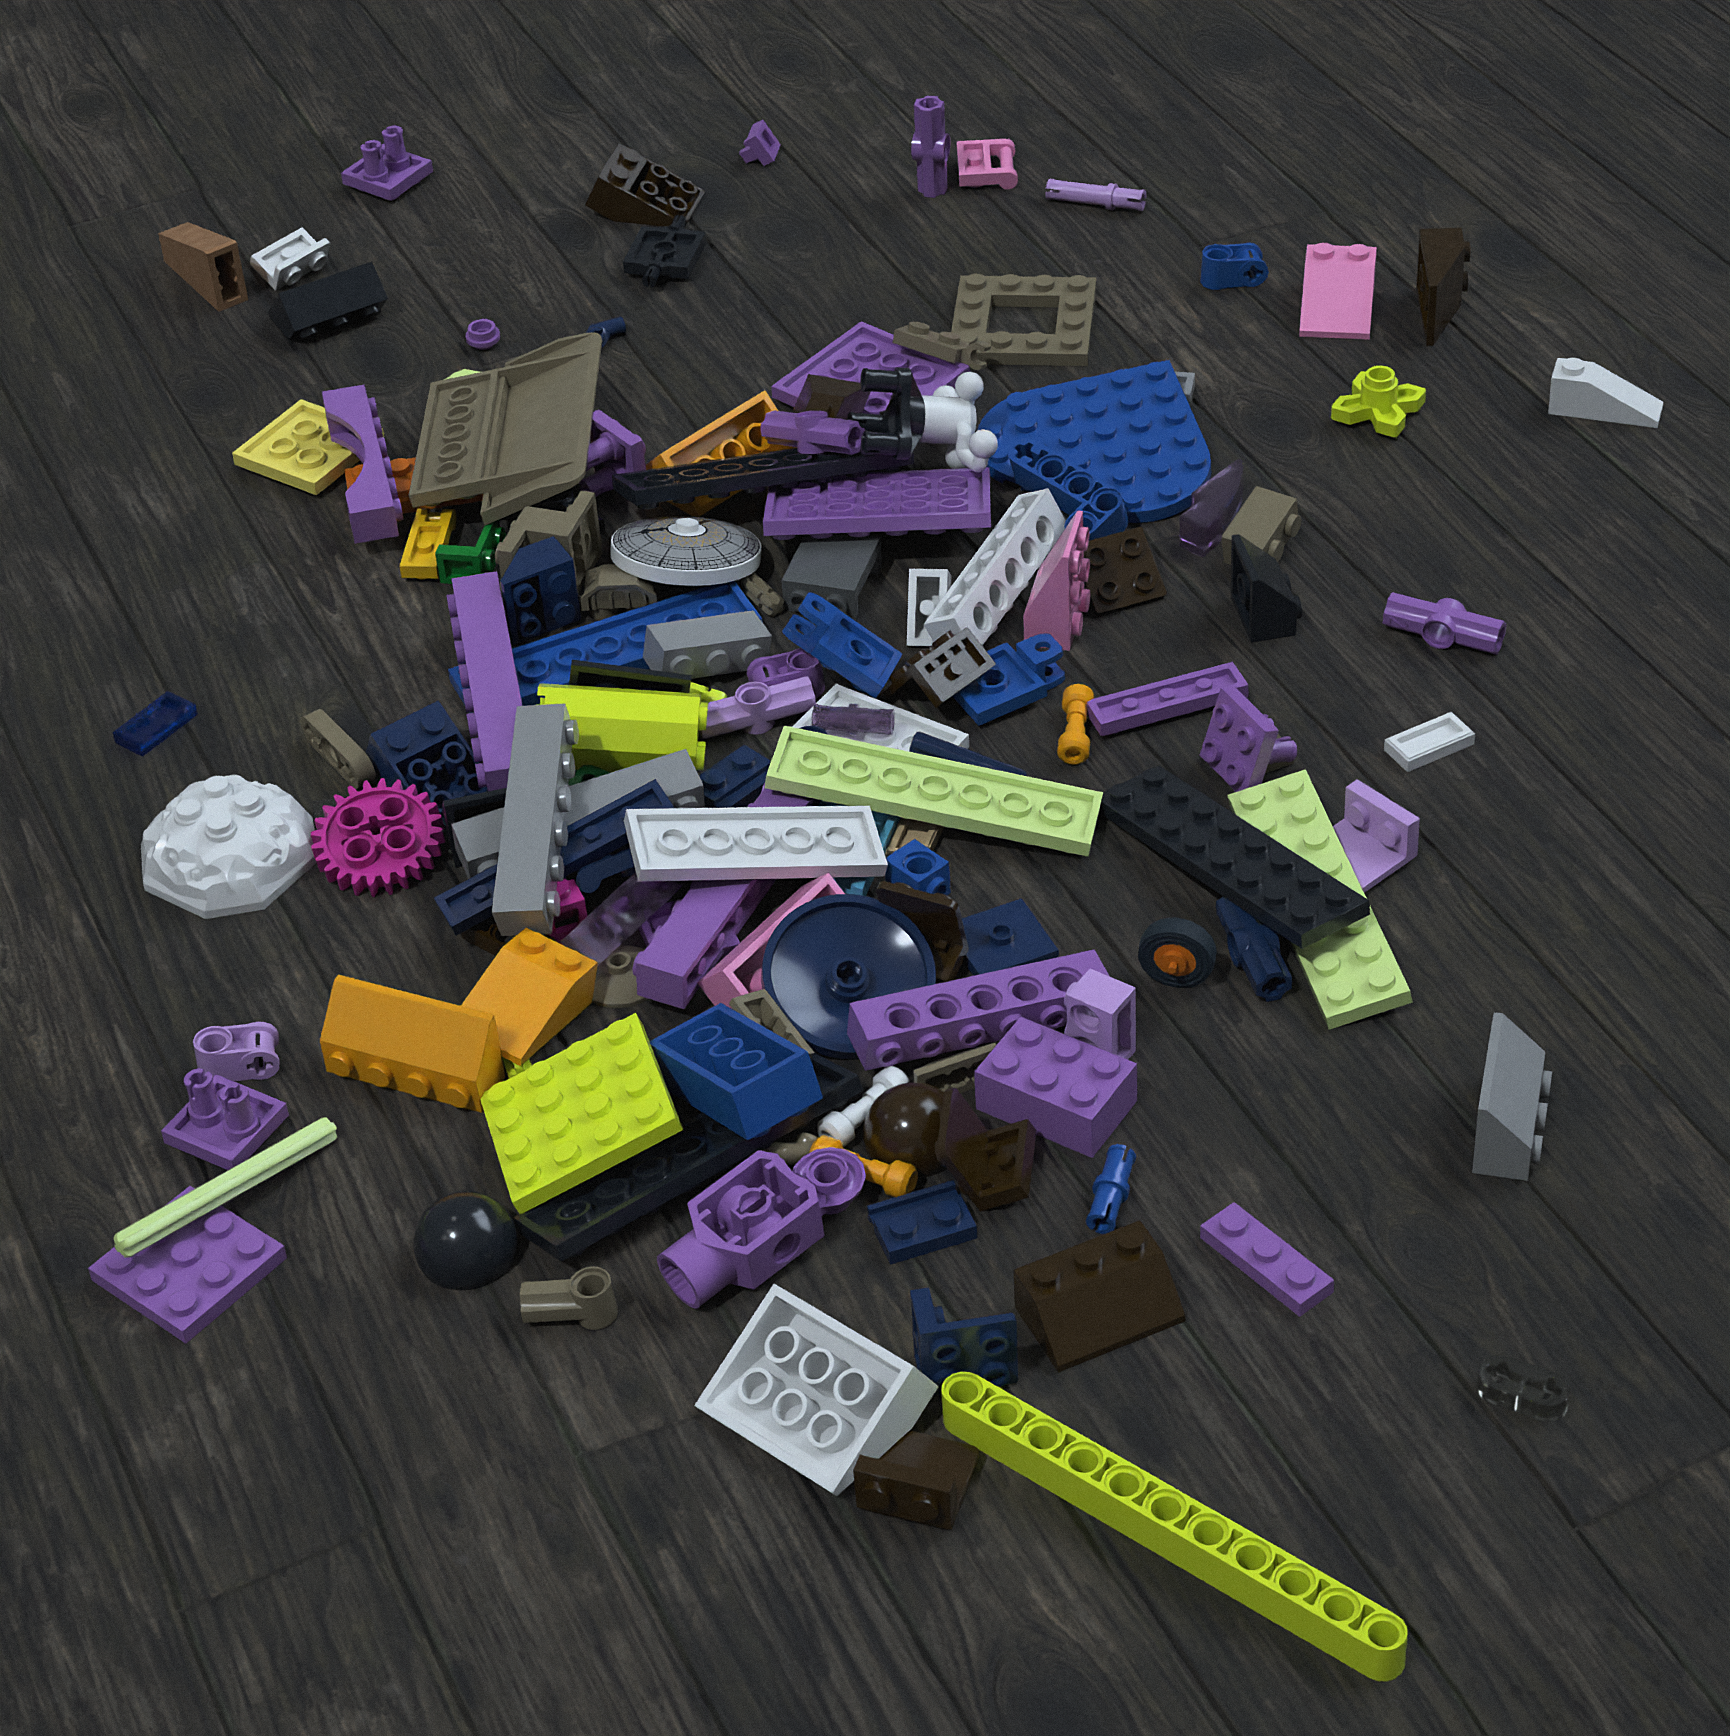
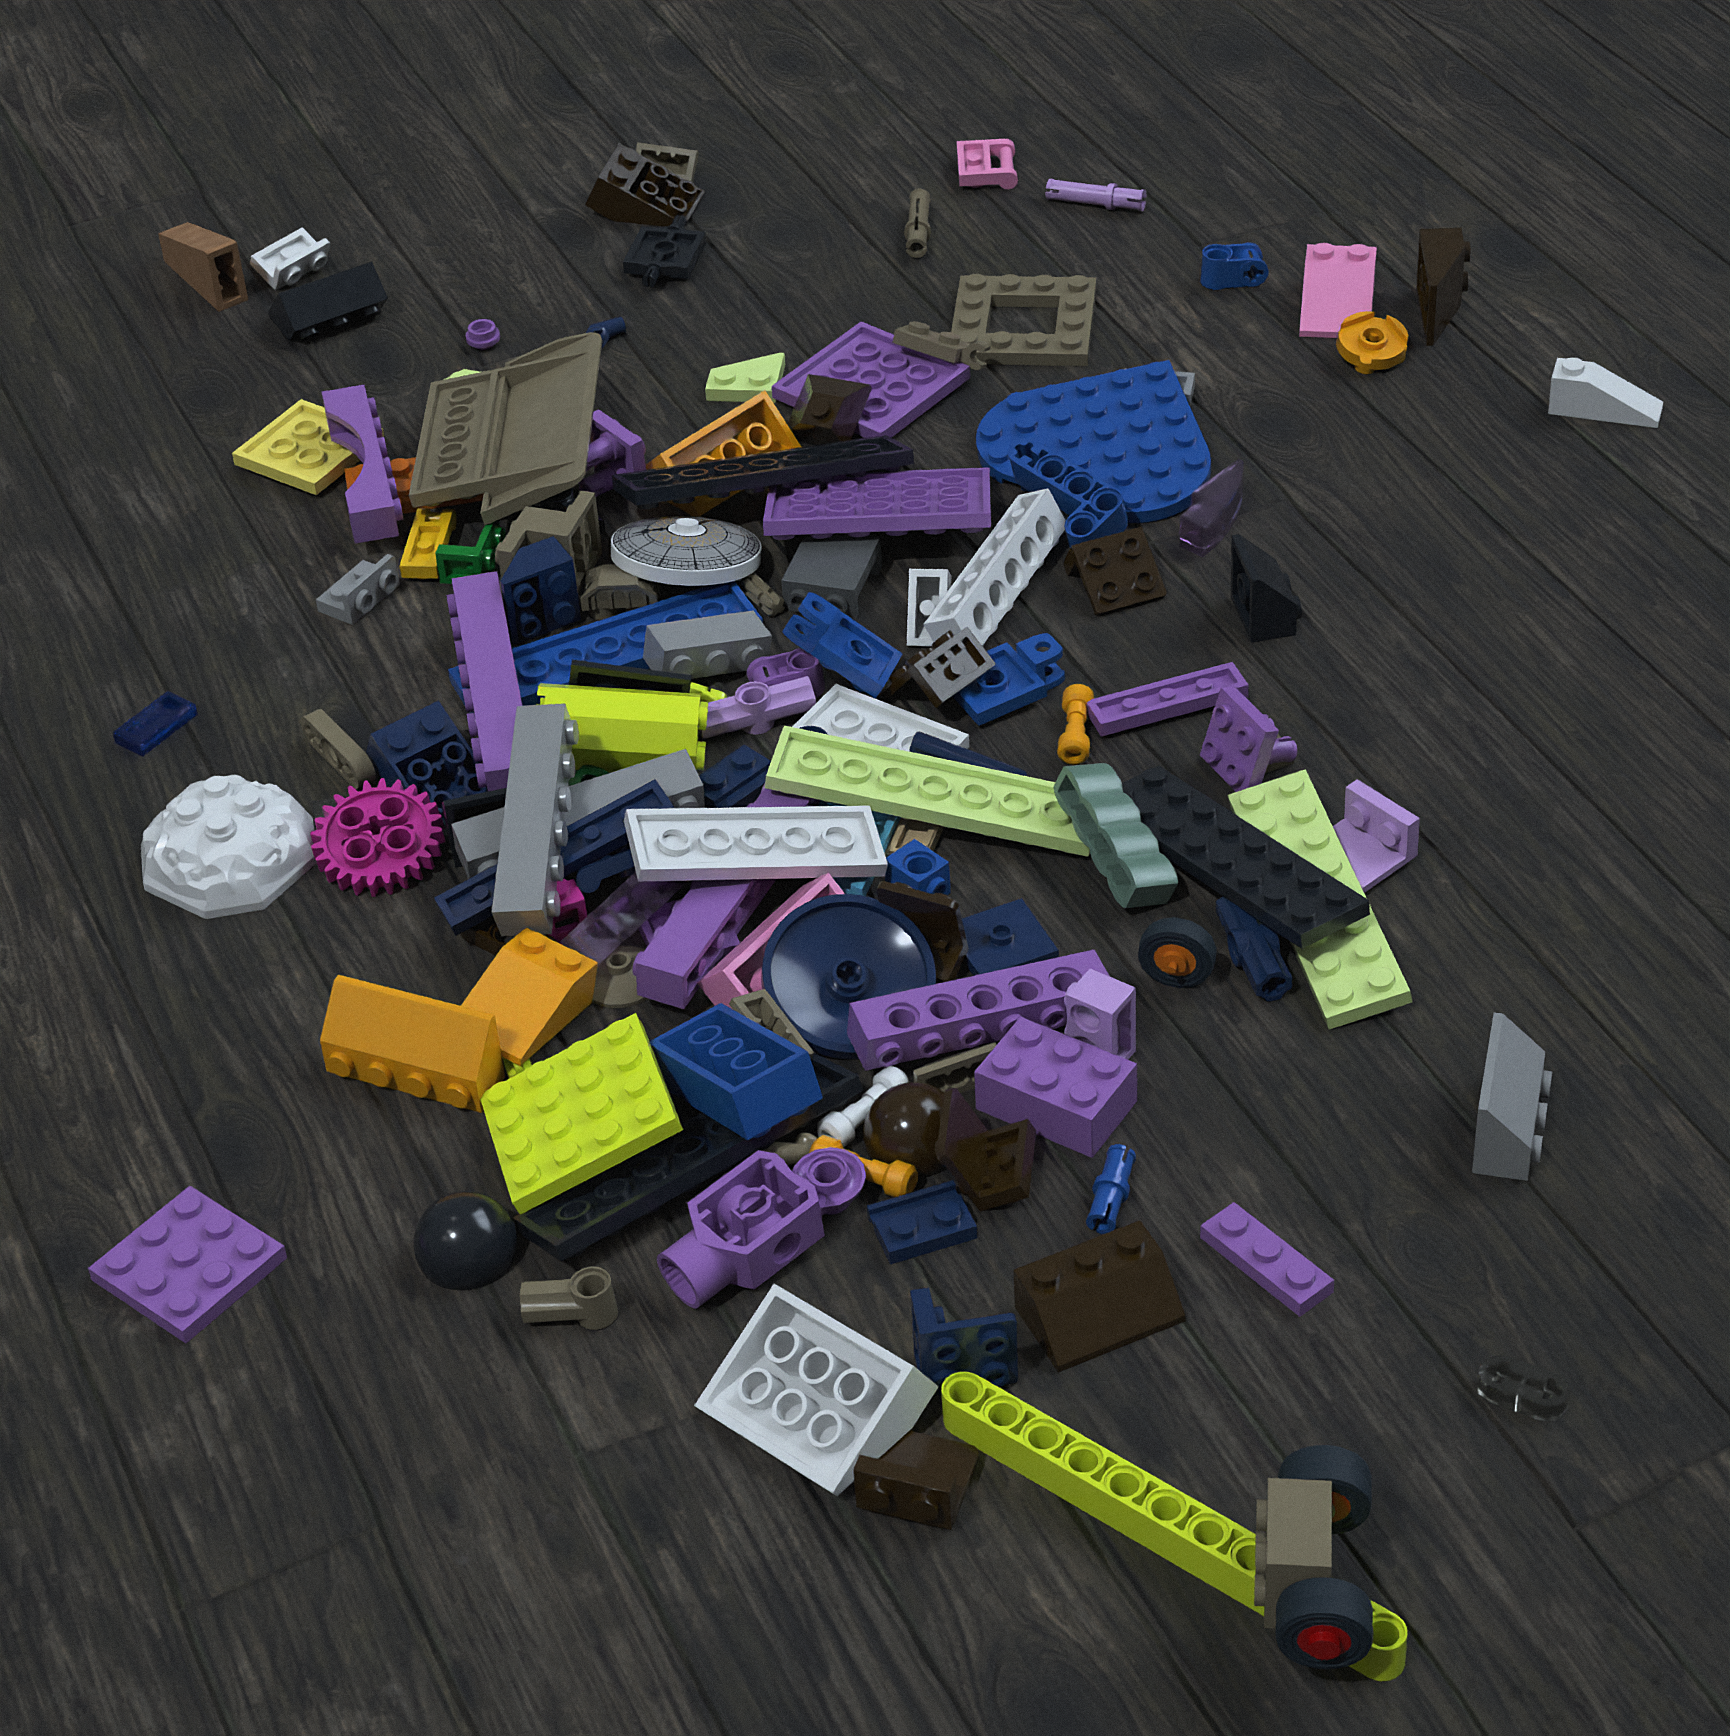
(223, 1120): medium lavender plate -> none
(224, 1187): yellowish green axle -> none
(234, 1052): lavender piece -> none
(359, 590): none -> light grey bracket
(387, 167): medium lavender plate -> none
(676, 160): none -> dark tan slope
(745, 379): none -> yellowish green wing
(760, 144): medium lavender tile -> none
(812, 432): medium lavender piece -> none
(853, 719): clear purple pin -> none
(917, 228): none -> dark tan pin
(918, 418): wheel -> none
(930, 146): medium lavender piece -> none
(1059, 588): bright pink slope -> none
(1115, 835): none -> sand green brick
(1266, 521): dark tan brick -> none
(1315, 1616): none -> brick
(1366, 356): none -> light orange plate
(1379, 400): neon yellow plant -> none
(1429, 741): white tile -> none
(1444, 623): medium lavender piece -> none

